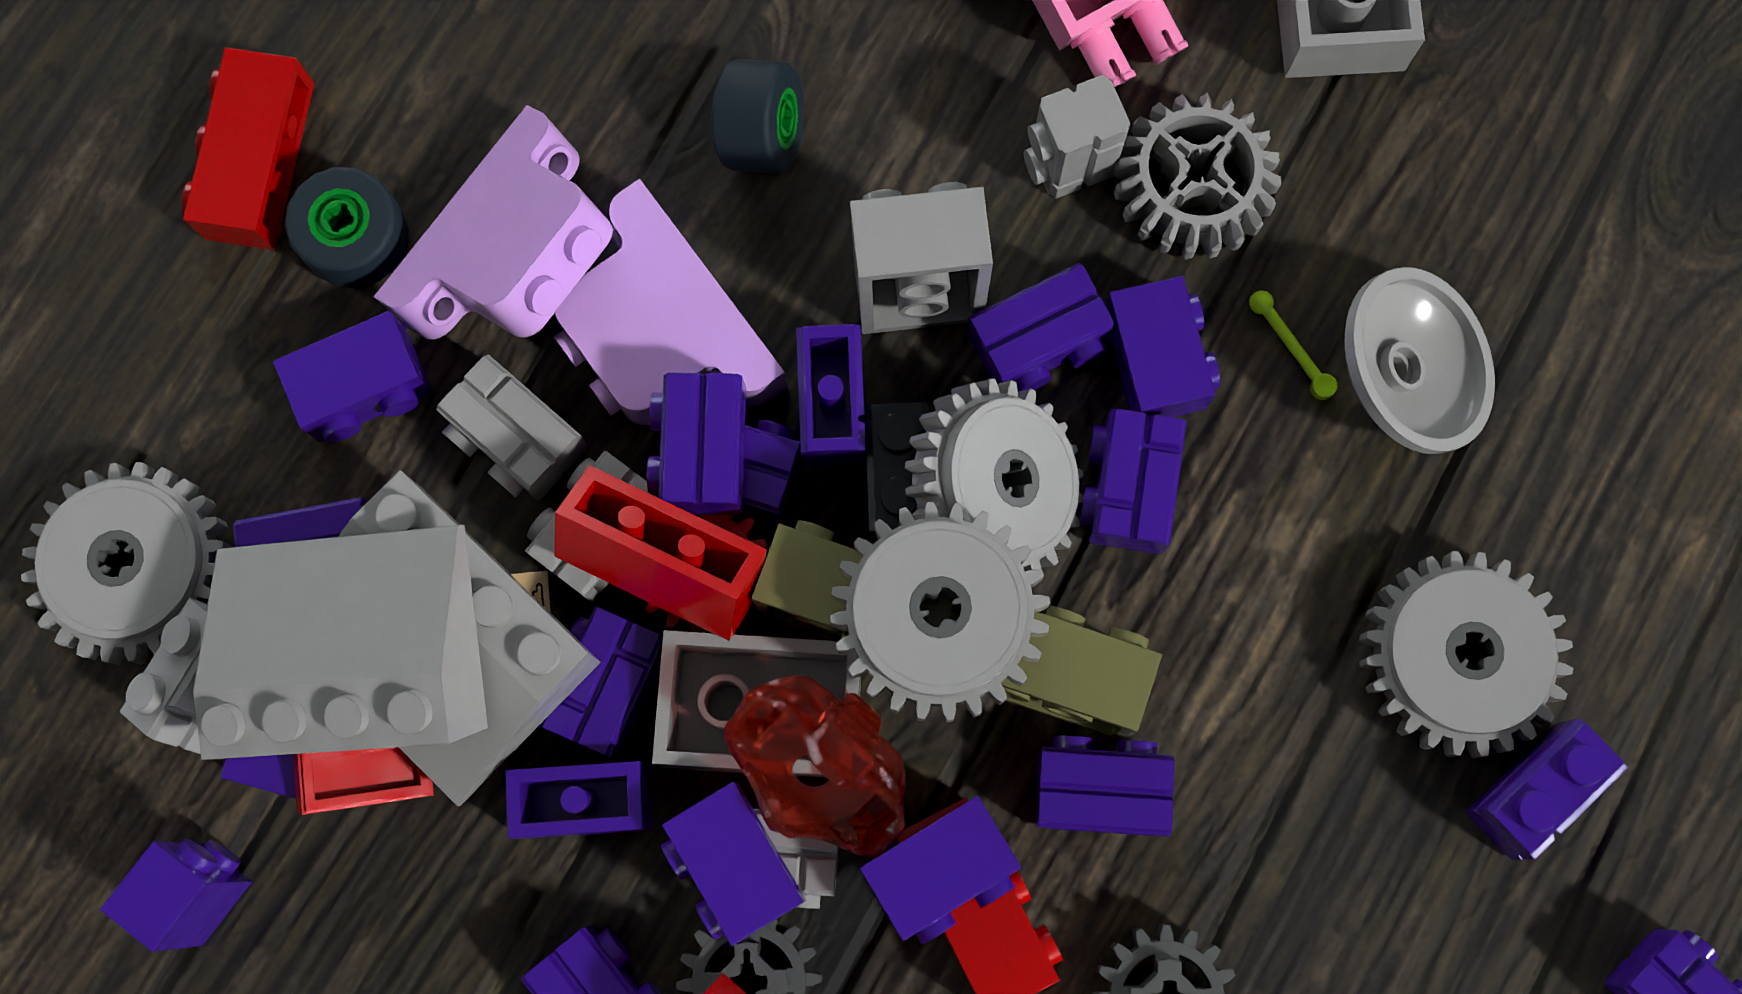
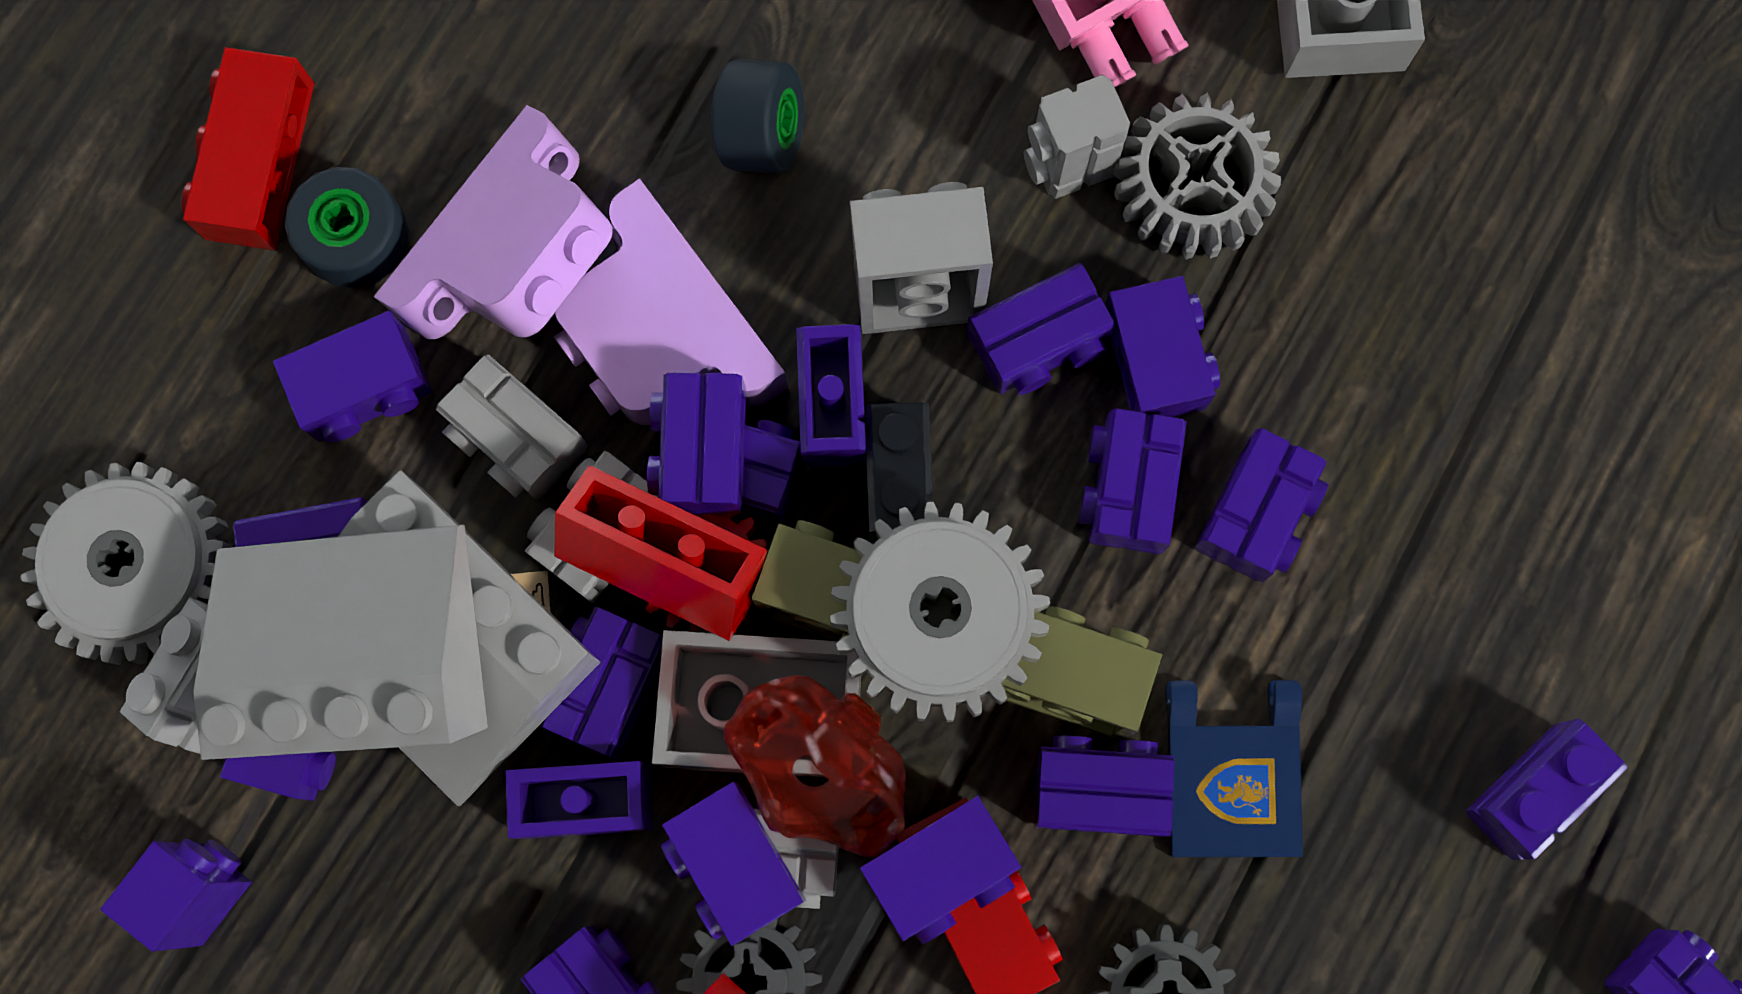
(356, 779): red tile -> none
(999, 457): light grey gear -> none
(1236, 783): none -> dark blue flag
(1263, 505): none -> dark purple brick
(1322, 385): lime hinge -> none
(1419, 360): light grey dish -> none
(1455, 698): light grey gear -> none

